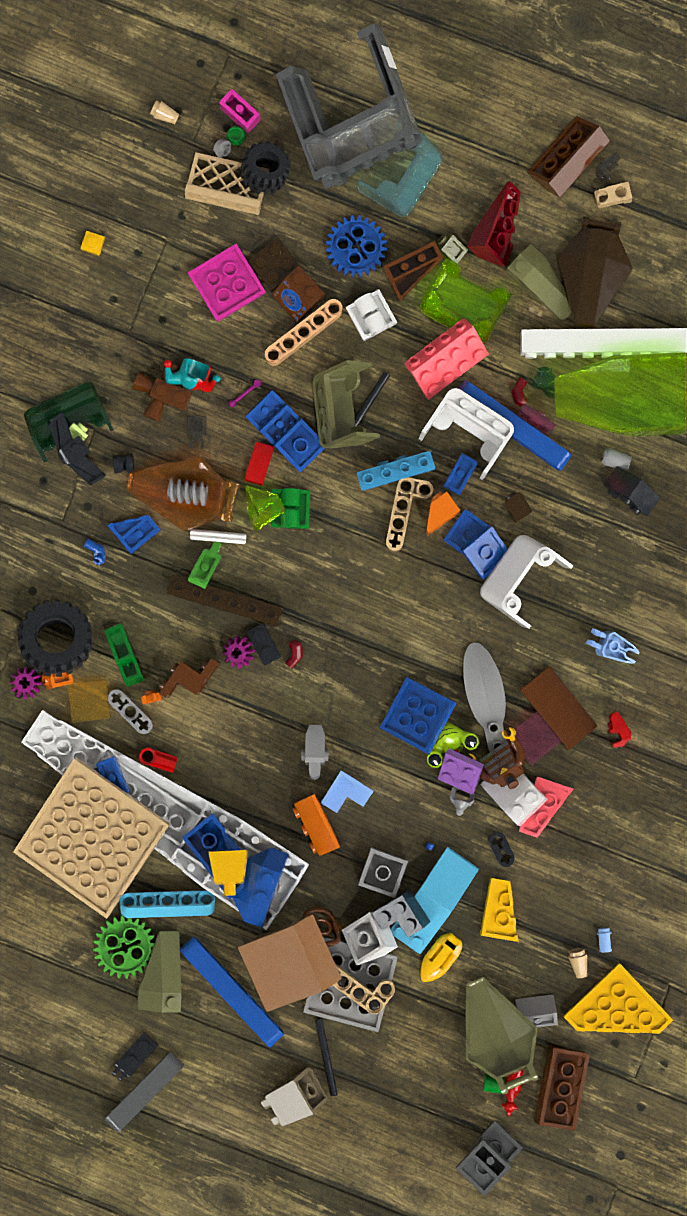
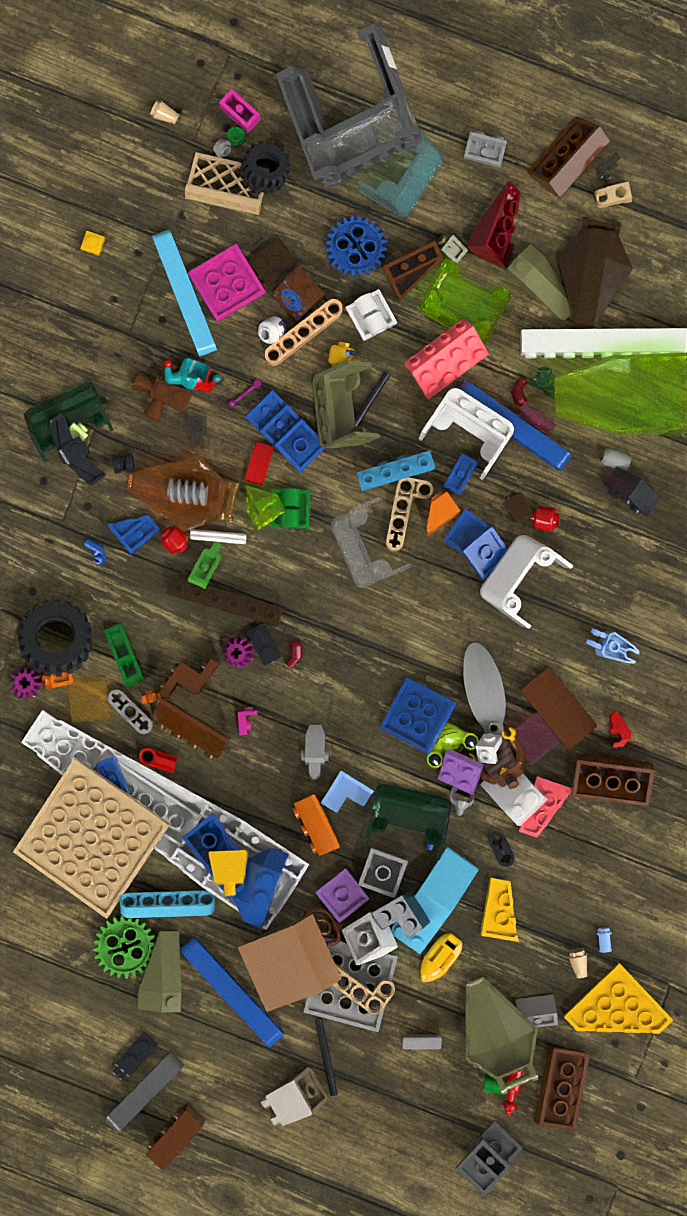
(174, 539): none -> red head
(175, 1136): none -> reddish brown brick
(184, 292): none -> medium azure beam
(191, 728): none -> reddish brown slope
(244, 724): none -> dark pink bracket
(271, 329): none -> white head
(340, 353): none -> yellow head
(342, 895): none -> medium lavender plate
(353, 549): none -> clear windscreen
(411, 811): none -> clear green windscreen
(421, 1041): none -> light grey slope
(485, 149): none -> light grey bracket
(487, 748): none -> white bracket
(545, 518): none -> red head
(612, 779): none -> reddish brown slope

